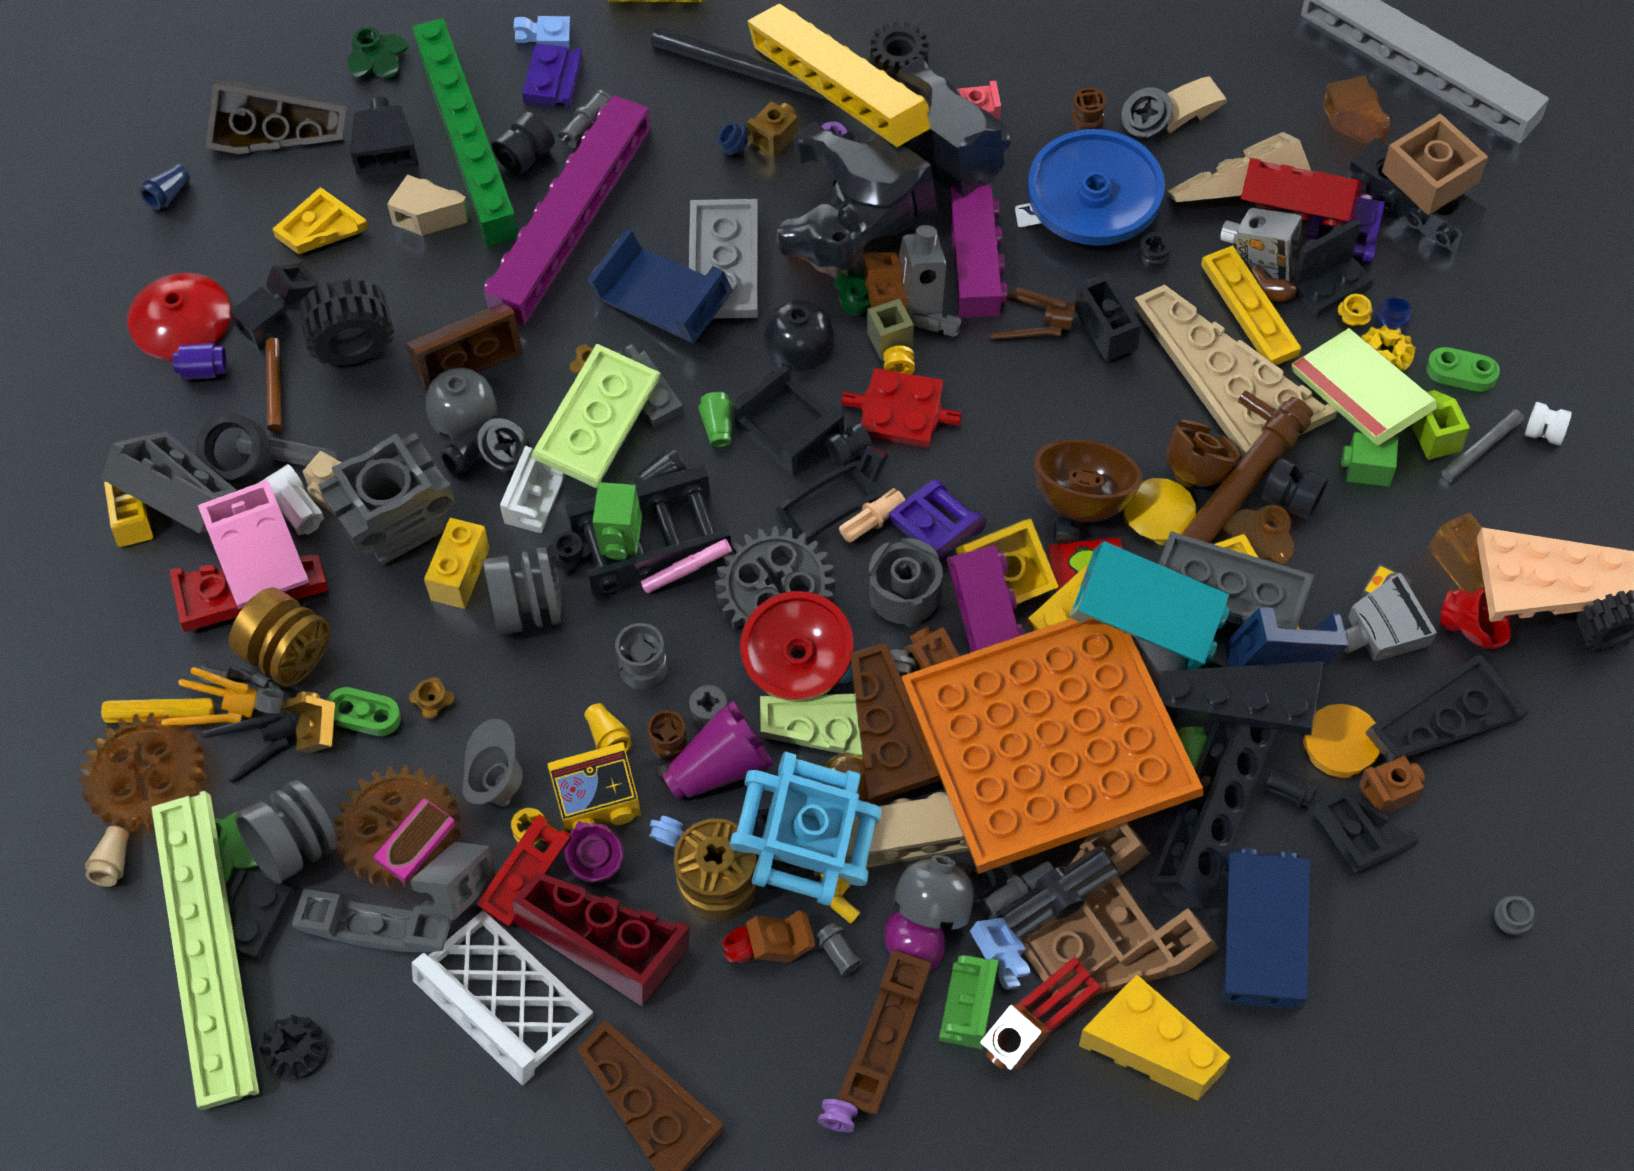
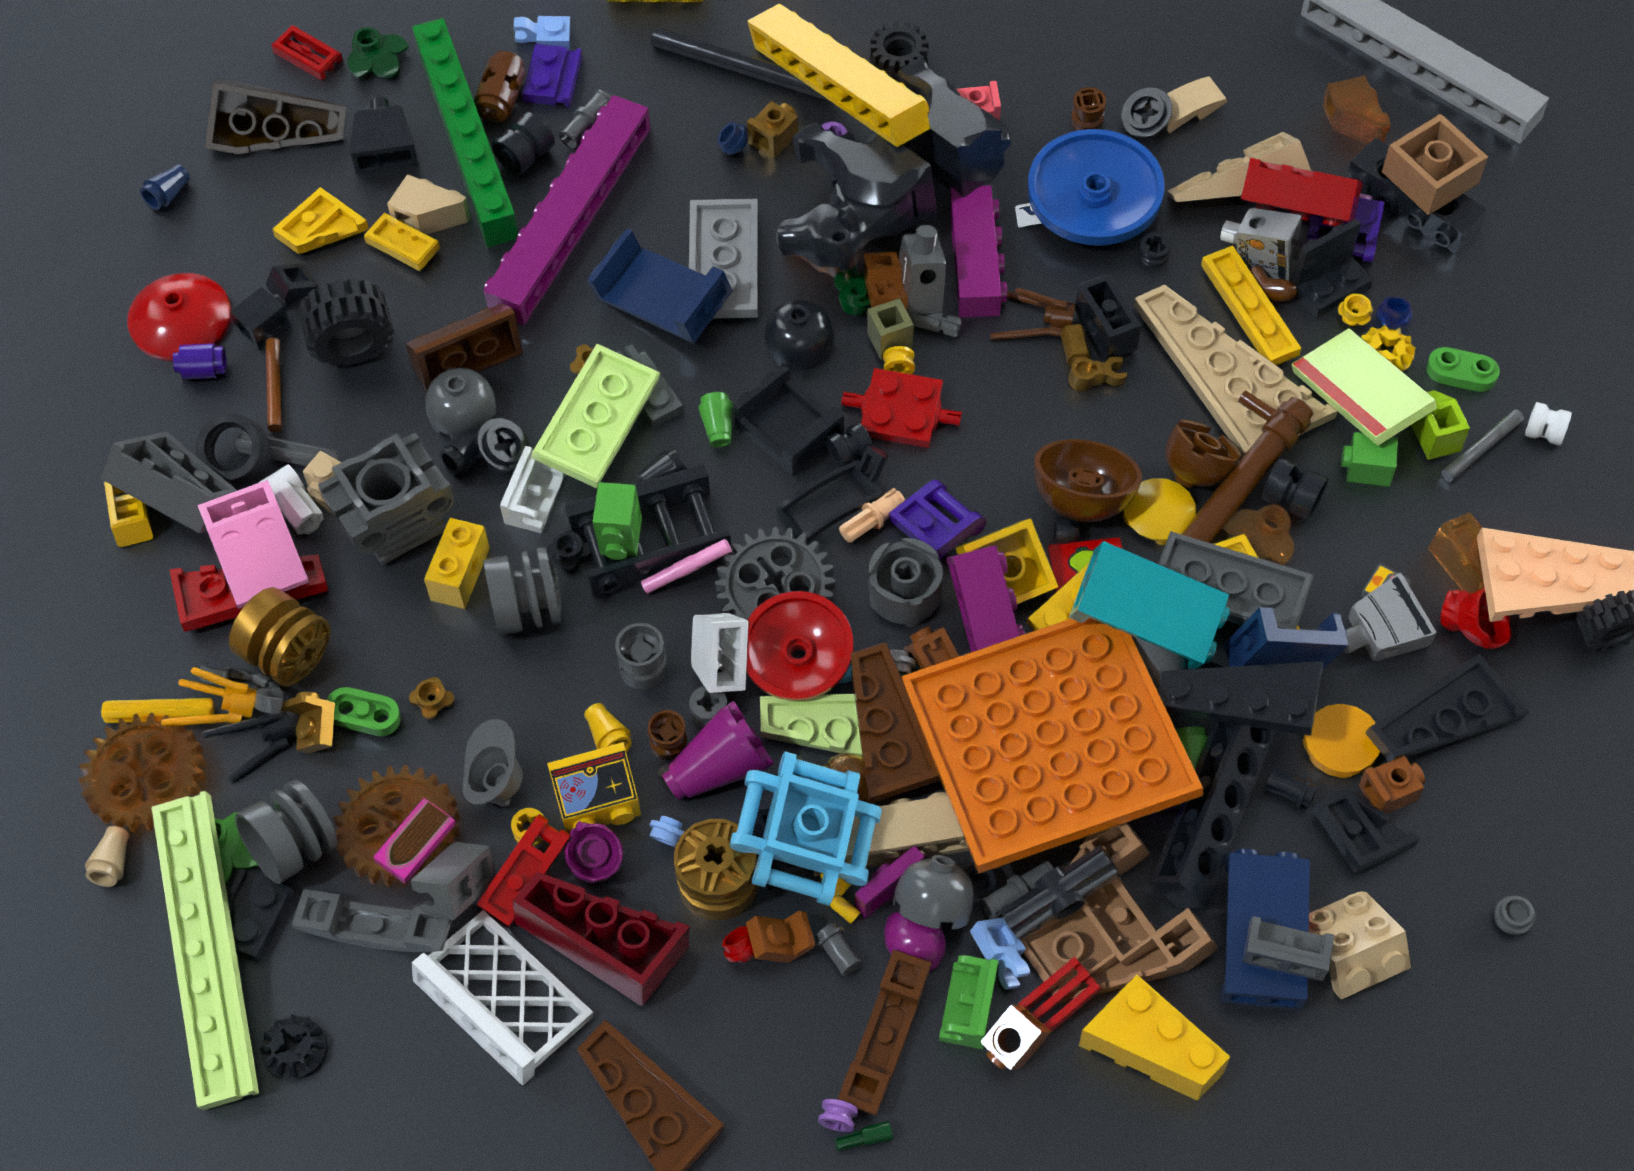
(302, 56): none -> red tile
(402, 241): none -> yellow plate
(499, 86): none -> reddish brown piece
(720, 643): none -> white torso
(866, 1136): none -> dark green pin
(884, 883): none -> magenta plate
(1084, 371): none -> pearl gold bar
(1287, 949): none -> dark grey hinge
(1365, 944): none -> tan bracket

